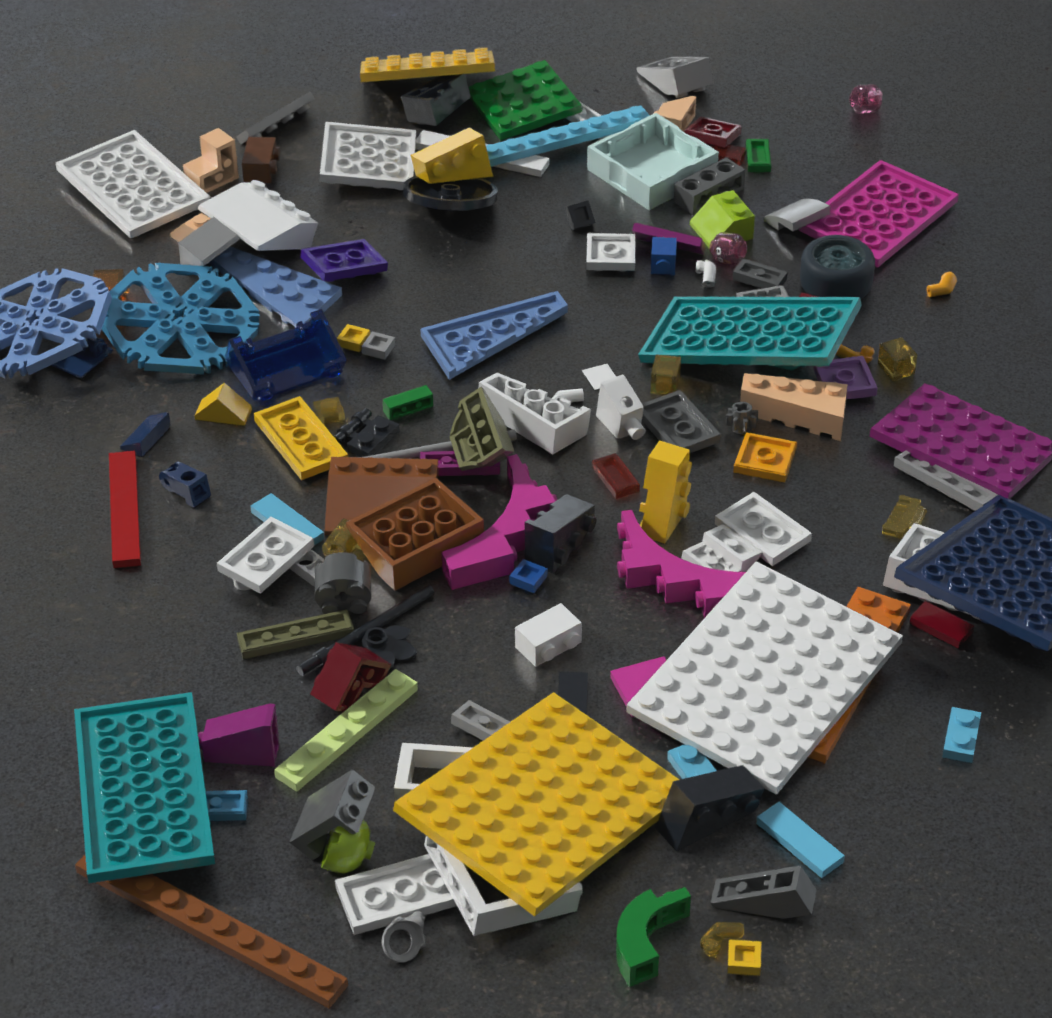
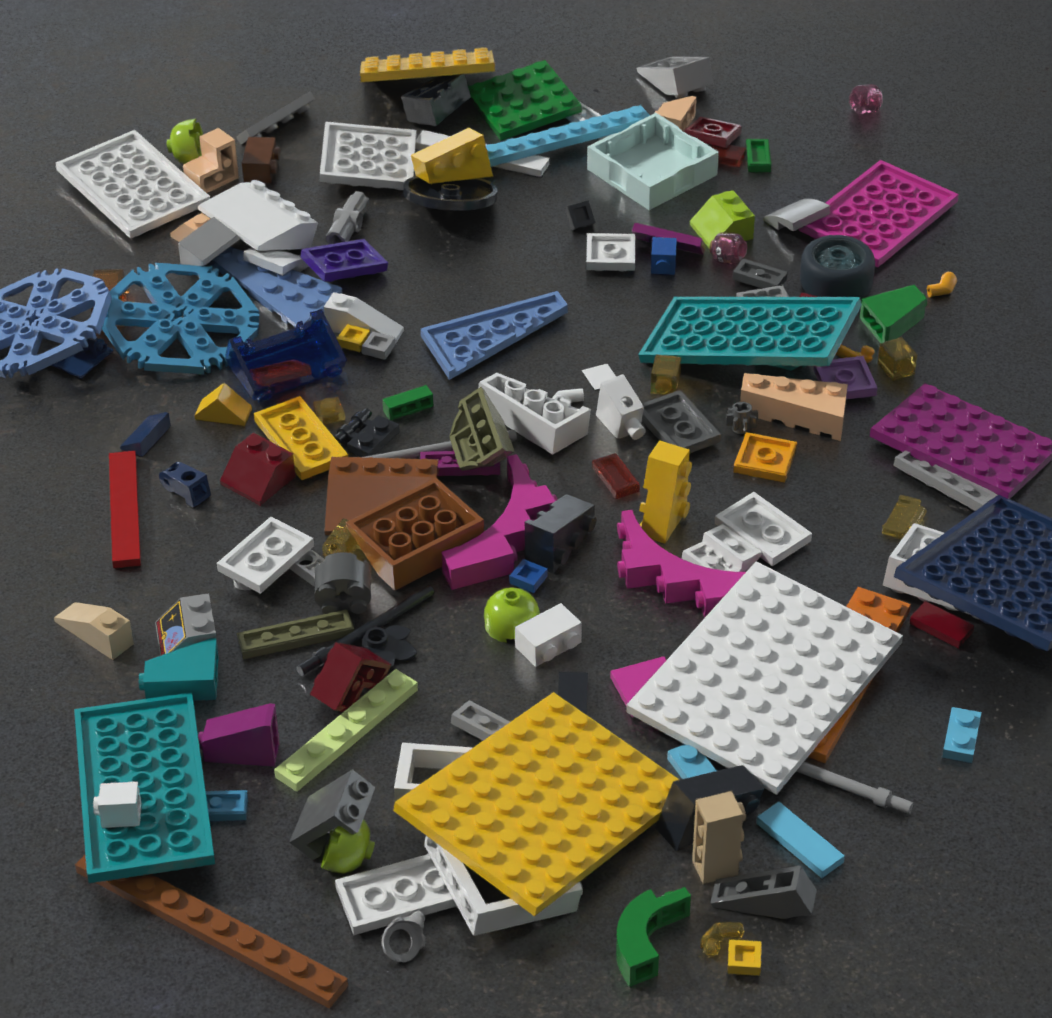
(98, 627): none -> tan slope
(118, 804): none -> white brick
(183, 671): none -> teal slope
(185, 141): none -> lime cylinder
(185, 623): none -> slope
(258, 469): none -> dark red slope
(273, 507): medium azure tile -> none
(275, 260): none -> white slope
(280, 372): none -> clear red tile
(348, 218): none -> light grey piece
(350, 310): none -> white slope
(507, 610): none -> lime cylinder
(709, 270): white arm -> none
(713, 180): dark grey brick -> none
(718, 836): none -> tan brick
(880, 796): none -> light grey bar
(893, 312): none -> green slope

